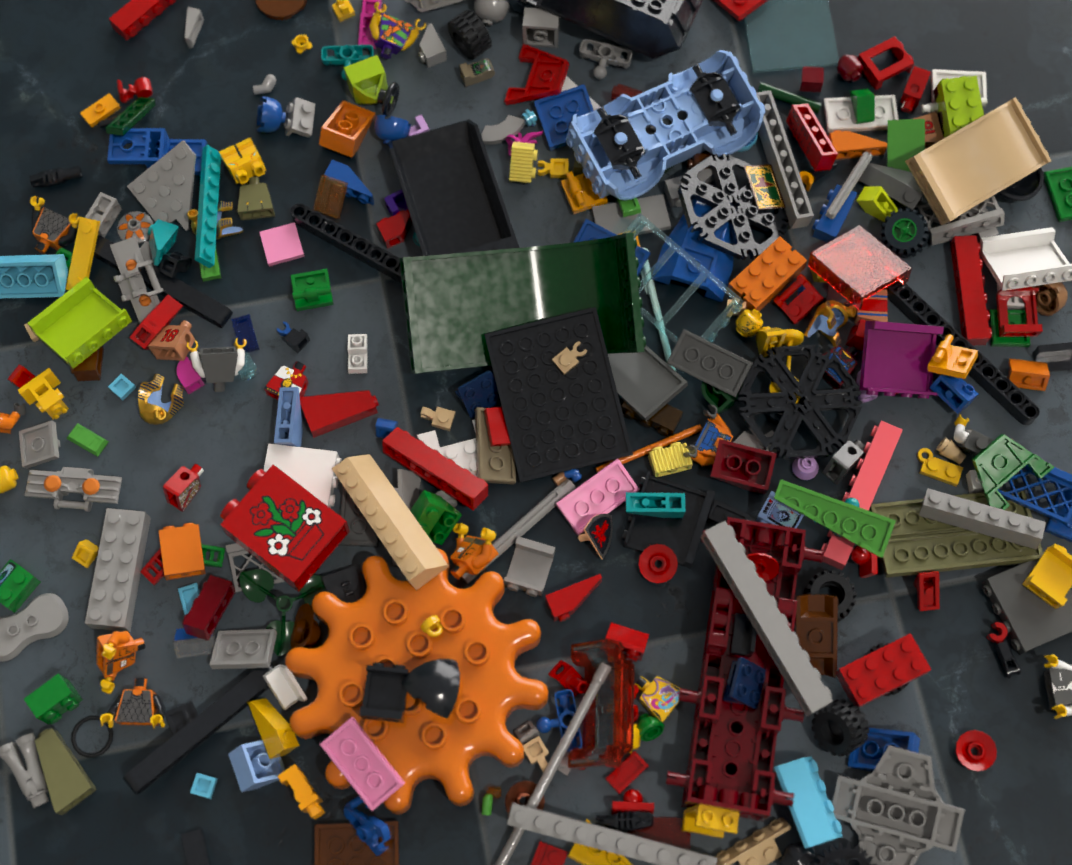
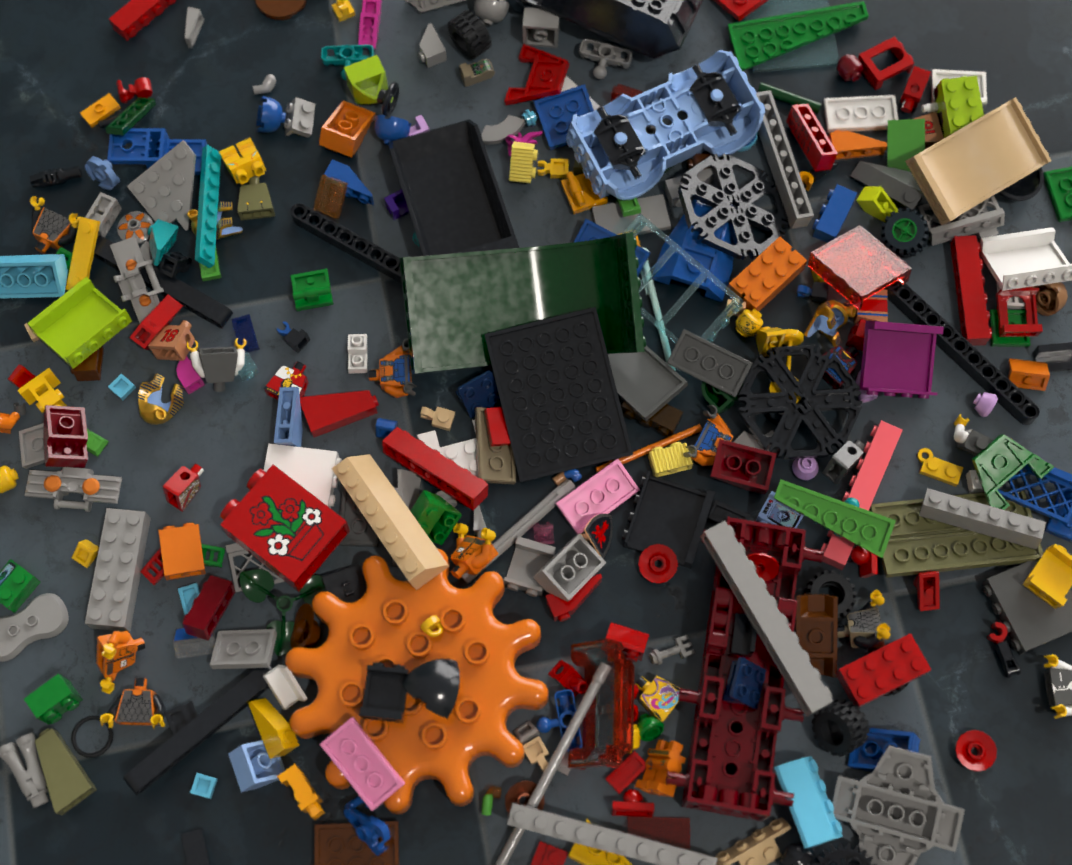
(65, 436): none -> dark red slope
(102, 172): none -> medium blue plate
(281, 244): bright pink tile -> none
(301, 39): yellow plate -> none
(391, 33): torso -> none
(395, 228): red slope -> none
(395, 372): none -> torso
(478, 523): none -> light grey piece
(544, 533): none -> clear pink tile
(567, 359): tan plate -> none
(570, 569): none -> light grey slope
(626, 820): black hinge -> none
(656, 504): teal slope -> none
(656, 656): none -> light grey hinge
(661, 760): none -> orange hips
(710, 821): yellow panel -> none
(764, 186): sticker -> none
(776, 35): none -> green wing
(802, 303): red plate -> none
(812, 79): dark red panel -> none
(848, 185): light grey axle -> none
(863, 105): green slope -> none
(865, 625): none -> torso
(950, 450): tan cone -> none
(952, 359): light orange plate -> none
(954, 392): blue brick -> none
(985, 403): none -> lavender cone

